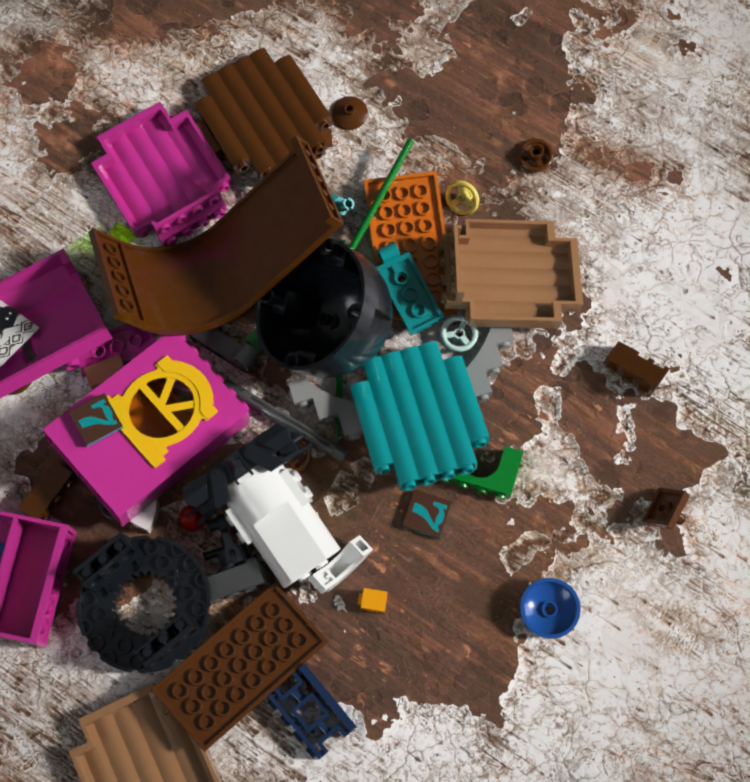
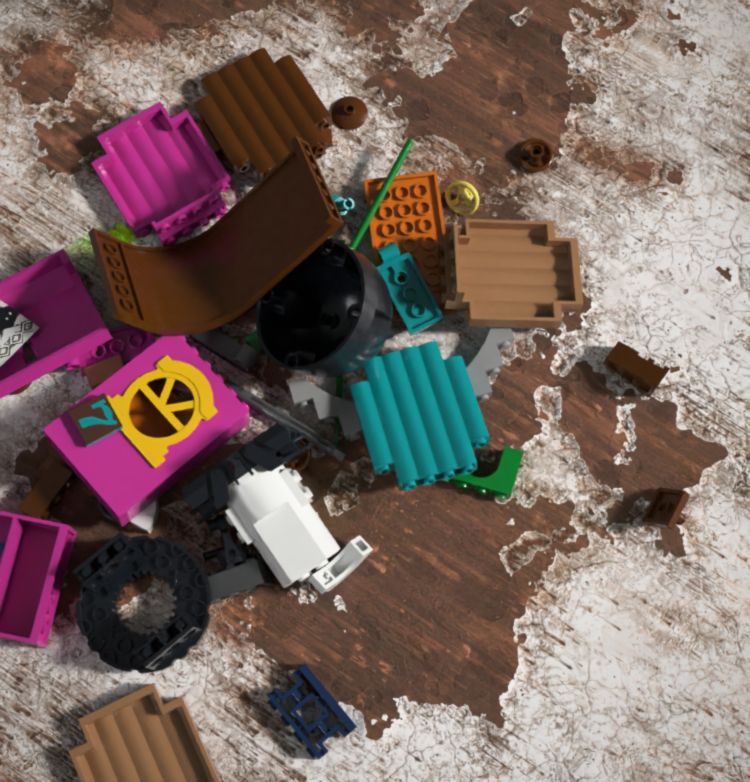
(188, 521): red brick -> none
(239, 666): reddish brown plate -> none
(373, 600): light orange brick -> none
(427, 514): reddish brown tile -> none
(458, 340): light aqua piece -> none
(553, 594): blue dish -> none

